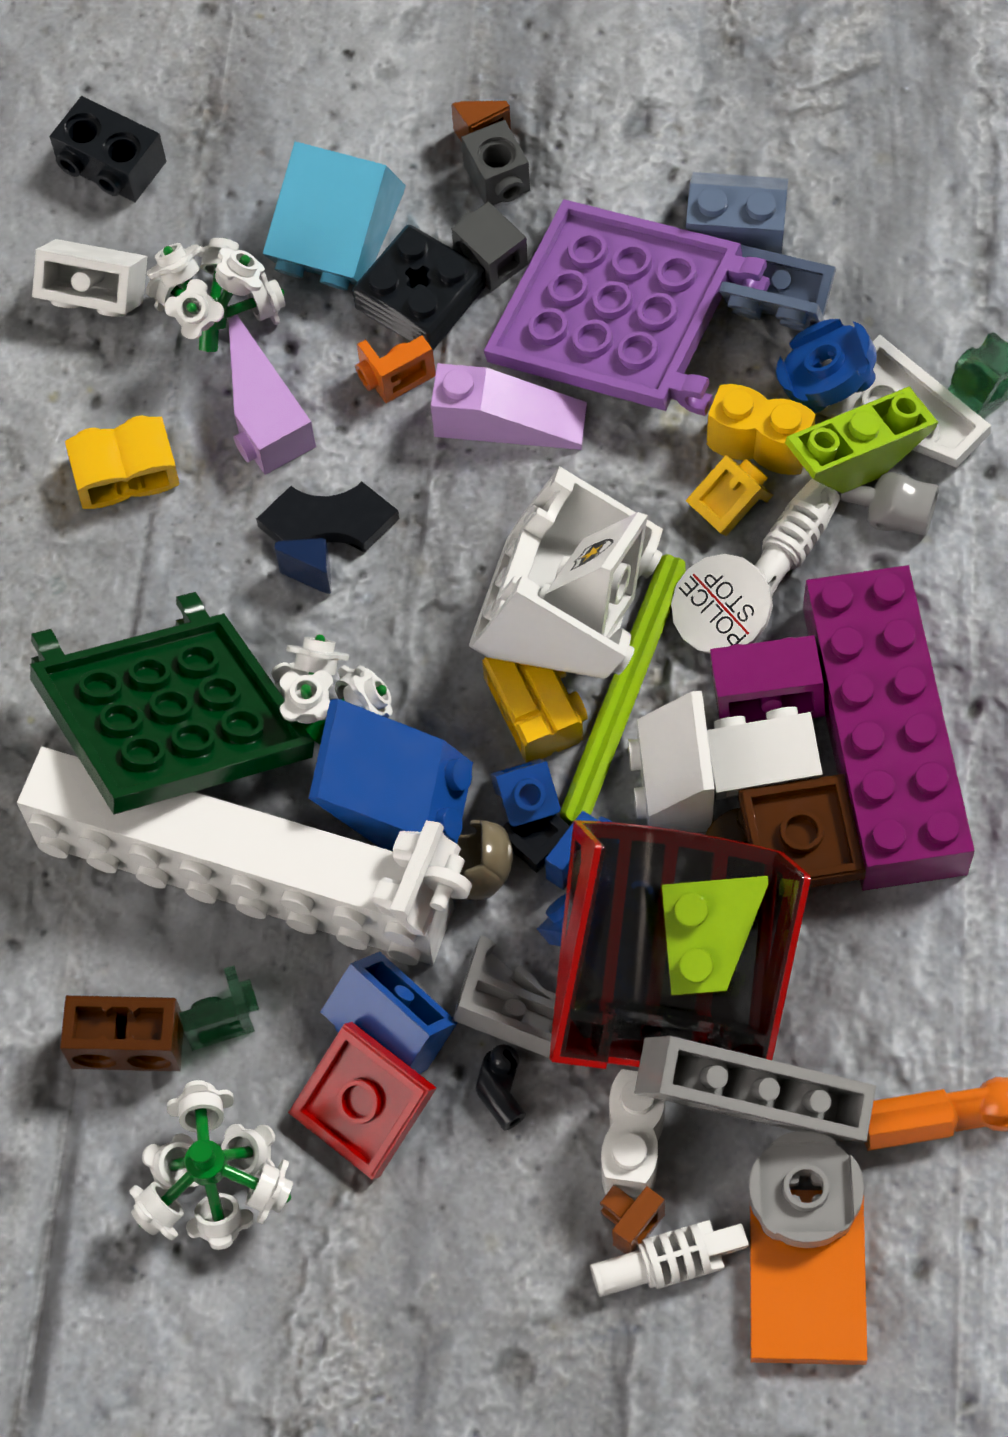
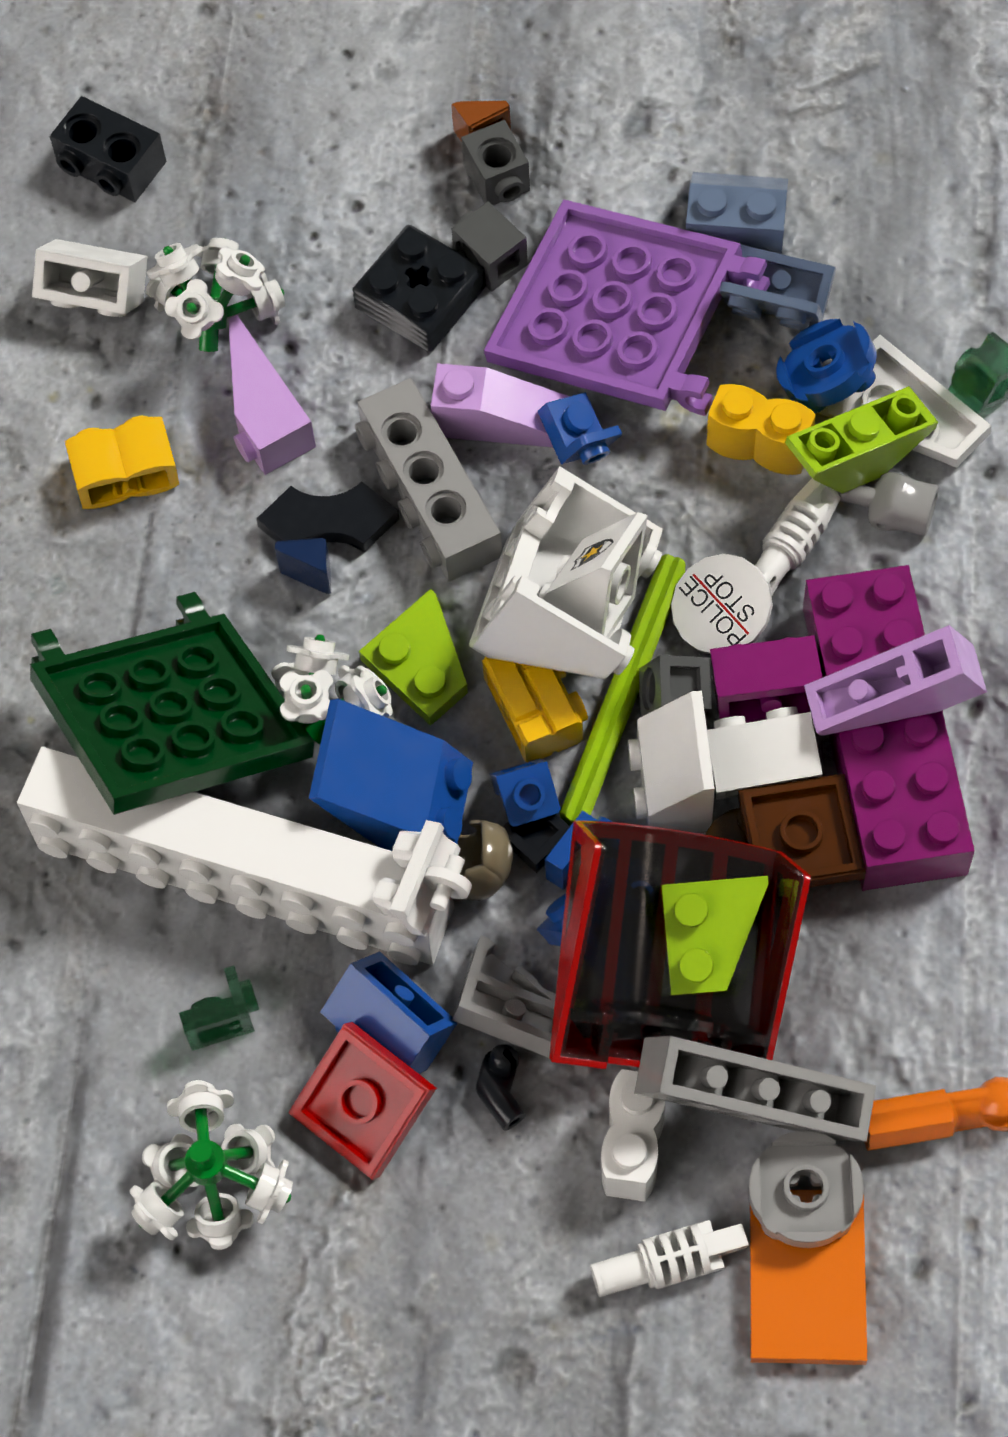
(122, 1033): reddish brown brick -> none
(331, 215): medium azure slope -> none
(398, 371): orange bracket -> none
(404, 415): none -> light grey brick
(418, 659): none -> lime wing
(576, 430): none -> blue bracket
(632, 1218): dark orange tile -> none
(672, 677): none -> dark grey brick
(729, 493): yellow bracket -> none
(898, 684): none -> lavender slope

